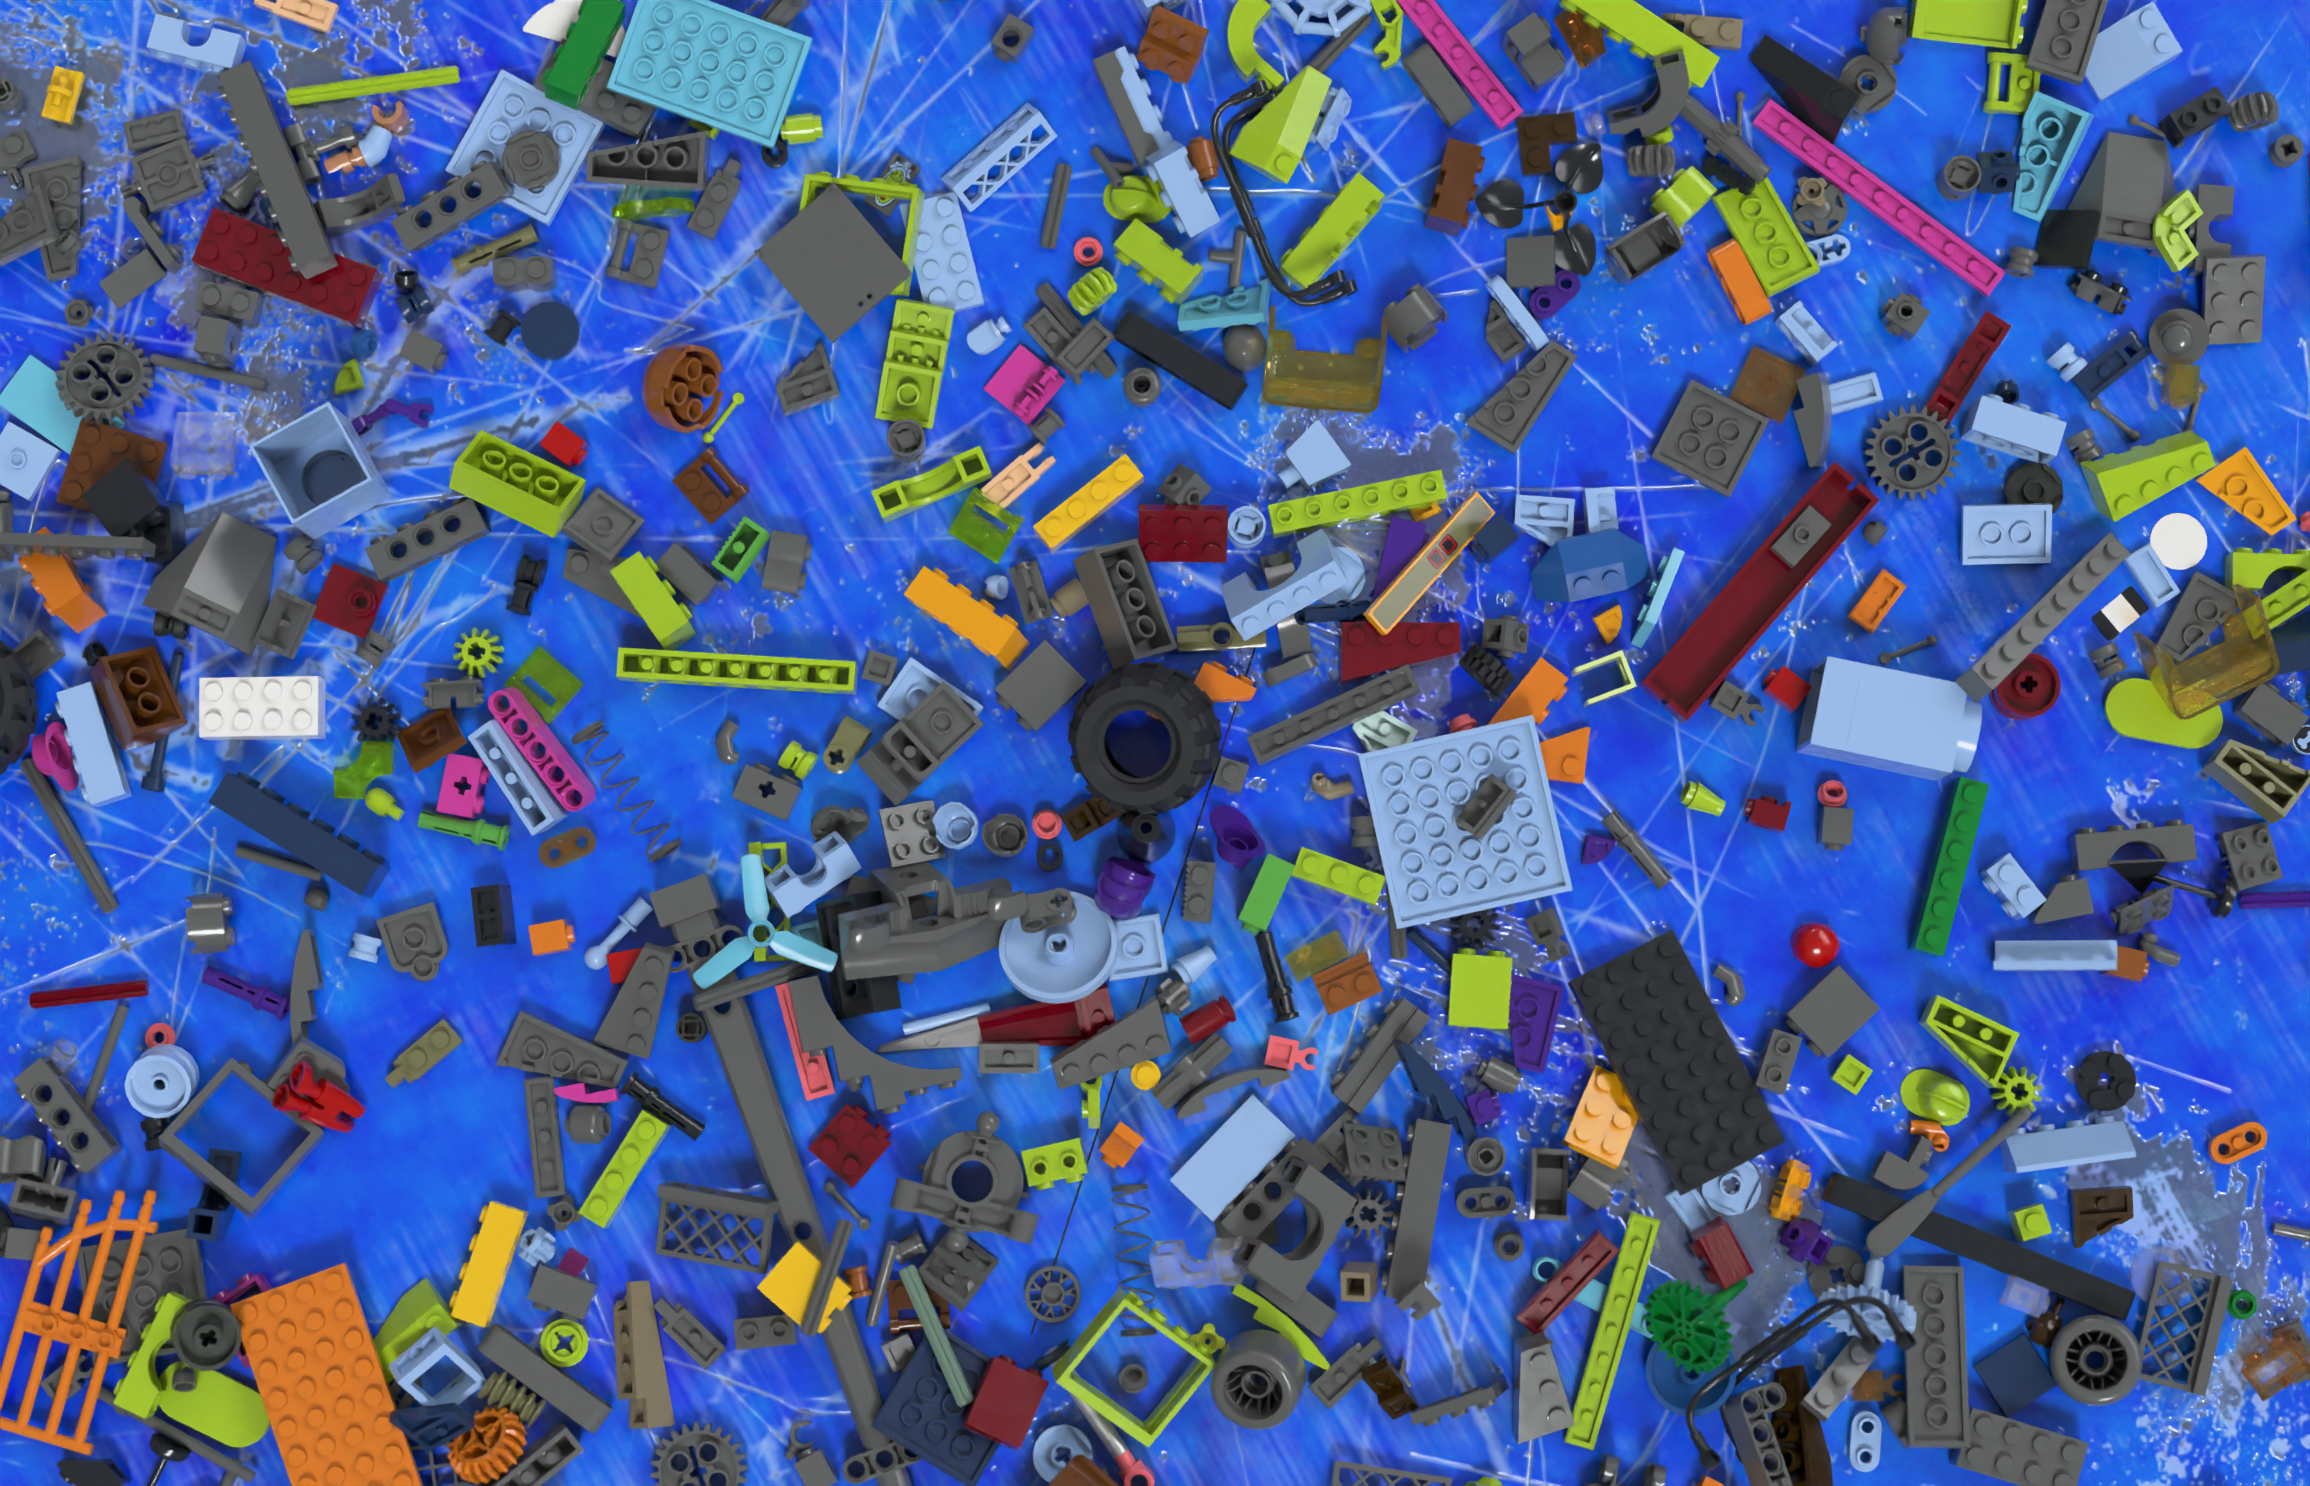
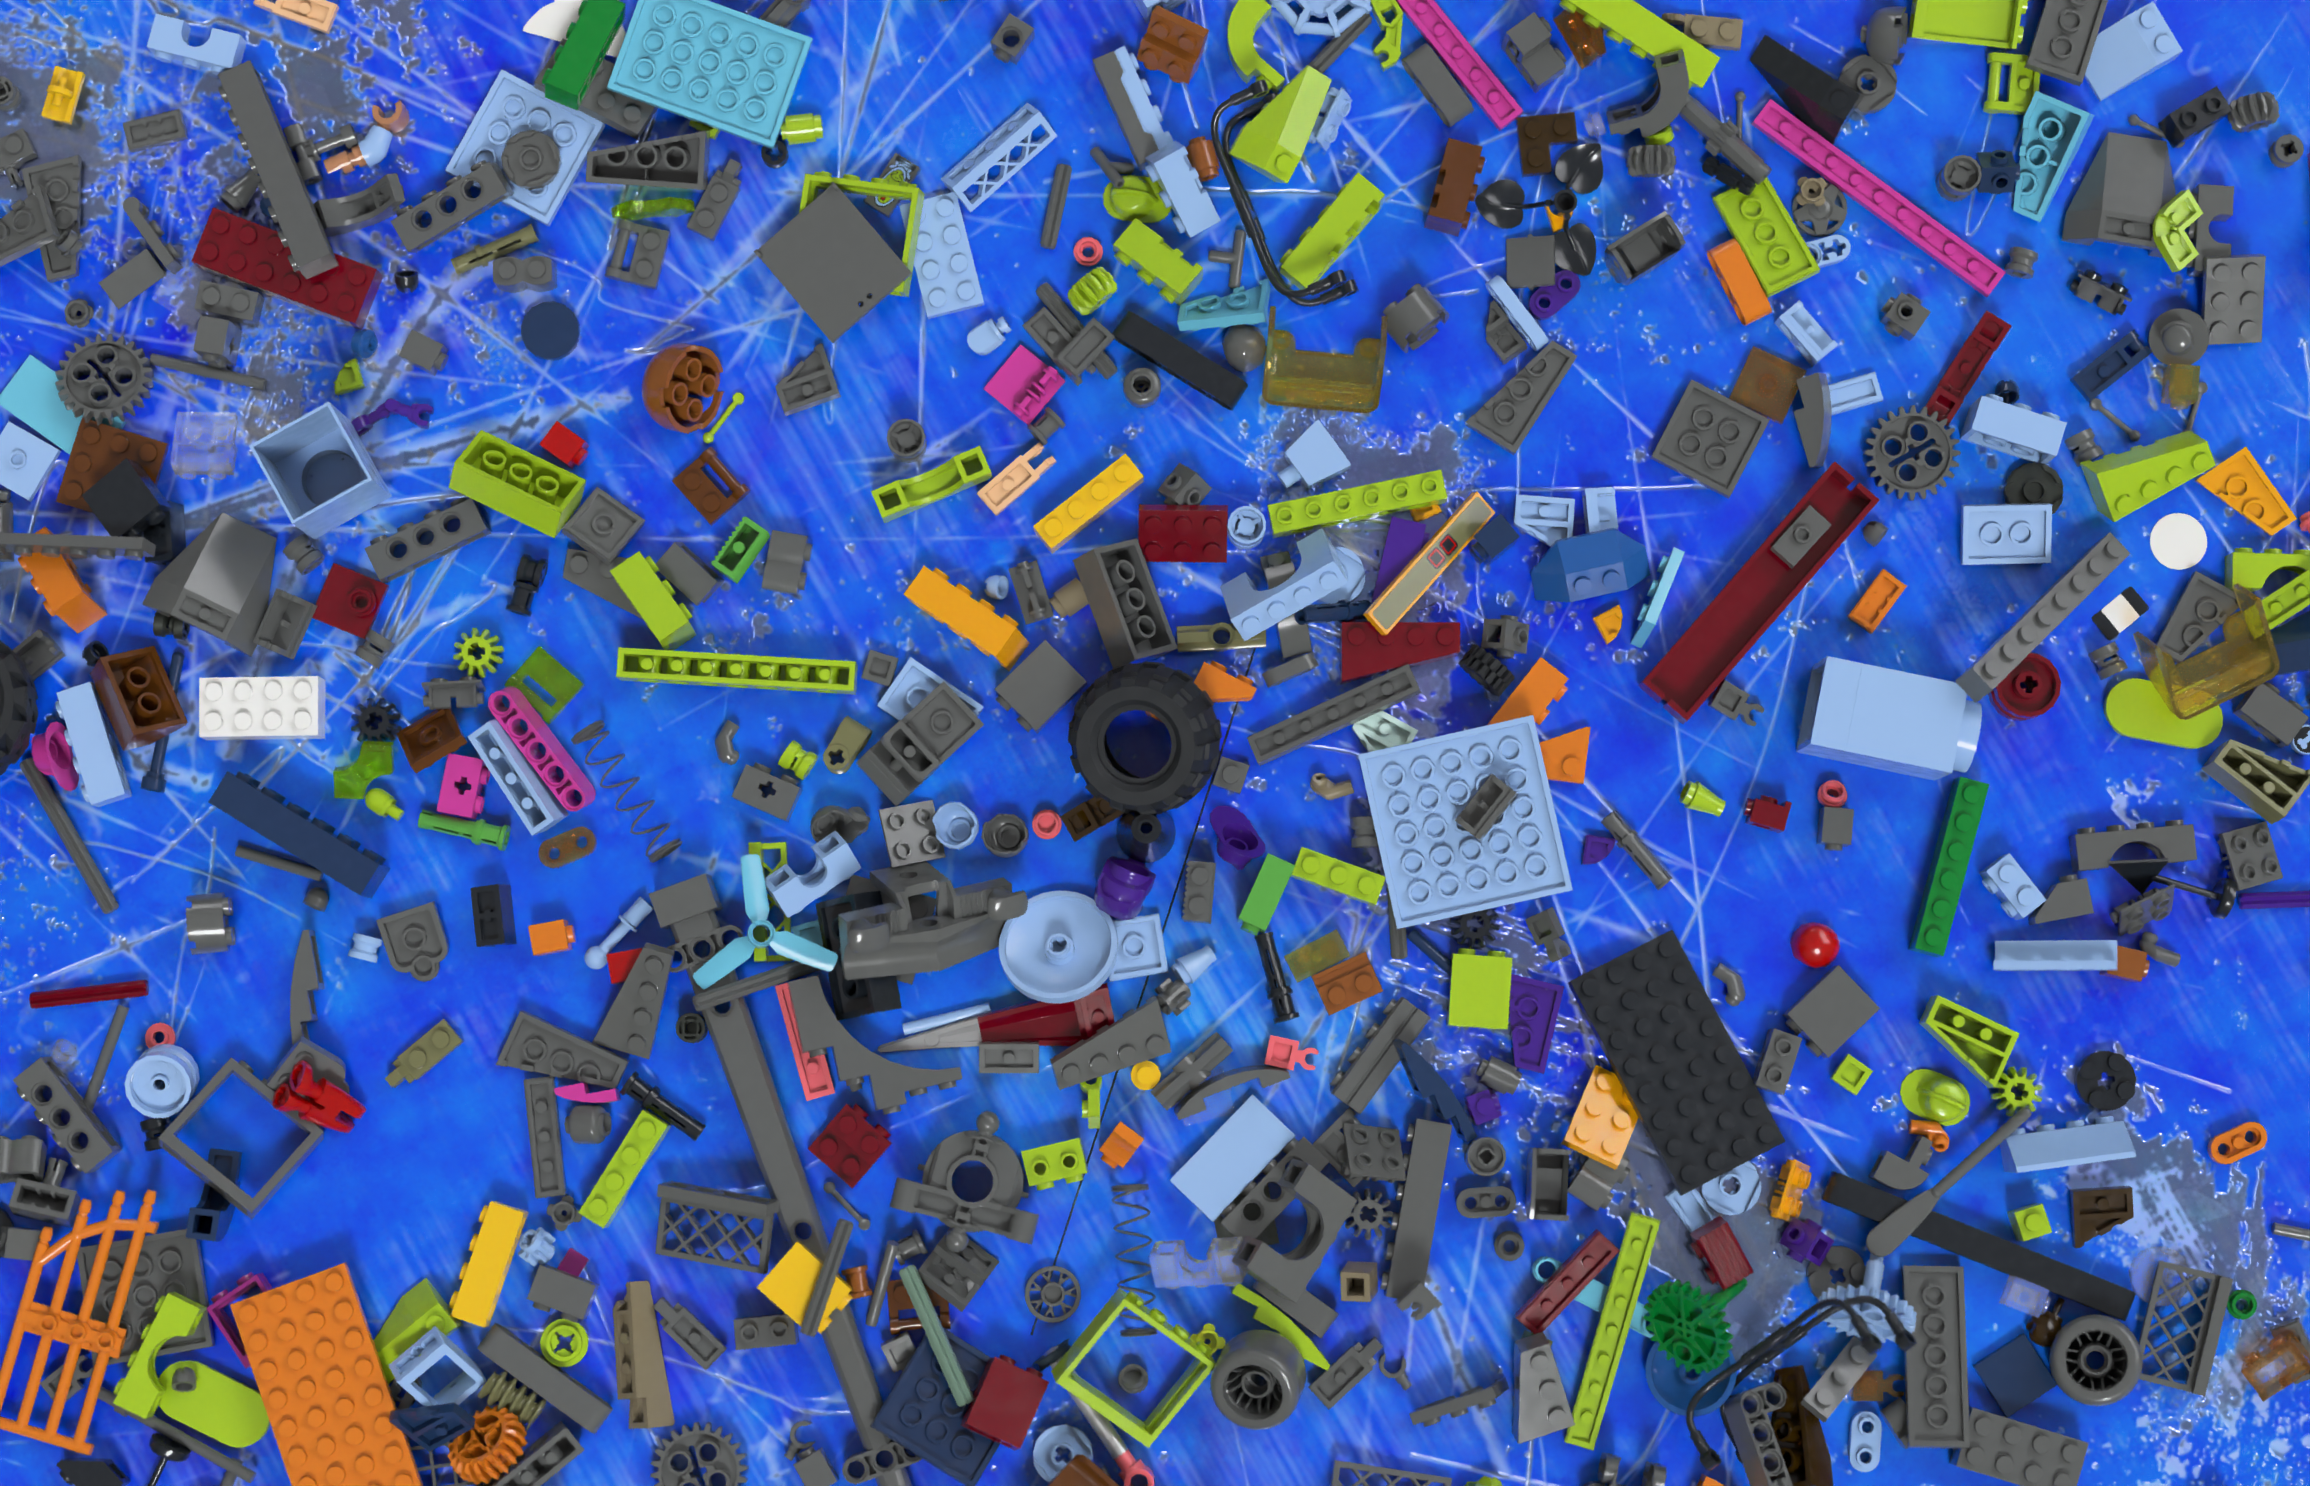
(168, 175): dark grey plate -> none
(205, 1316): pearl dark grey wheel -> none
(262, 998): dark purple pin -> none
(373, 85): lime axle -> none
(421, 301): dark blue wheel -> none
(502, 327): black bush -> none
(915, 362): lime slope -> none
(981, 533): clear neon green plate -> none
(1042, 852): black bush -> none
(1045, 910): dark grey piece -> none
(1207, 1019): dark red piece -> none
(1390, 1388): dark brown slope -> none
(1462, 723): coral plate -> none
(1624, 670): yellowish green piece -> none
(1684, 197): lime brick -> none
(1785, 688): red brick -> none
(1885, 657): dark grey hinge -> none
(2067, 239): black tile -> none
(2067, 362): light blue wheel -> none
(2151, 576): light blue tile -> none

